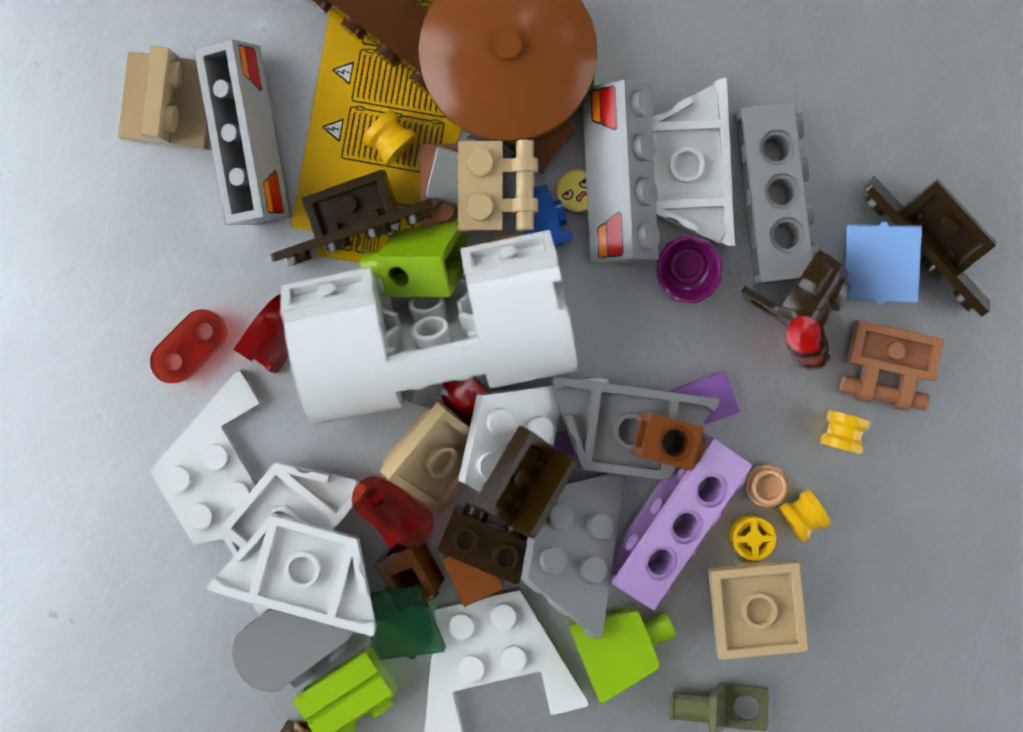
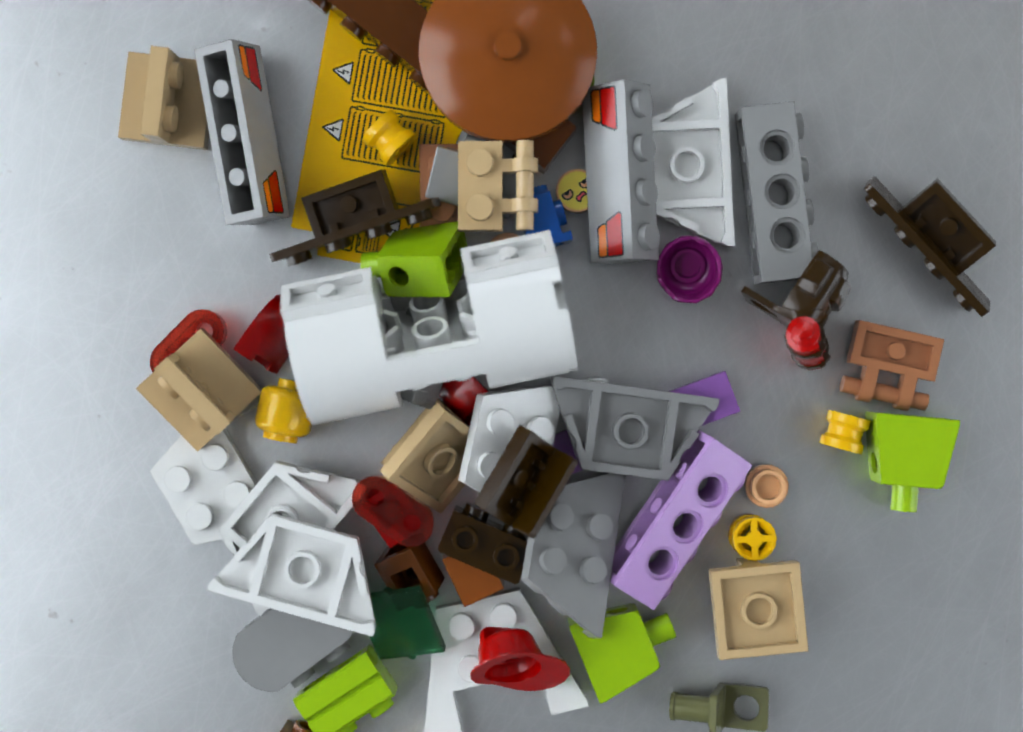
(199, 389): none -> tan bracket
(282, 413): none -> yellow head
(516, 662): none -> red piece
(651, 434): dark orange brick -> none
(804, 515): yellow wheel -> none
(883, 262): light blue piece -> none
(909, 454): none -> lime torso

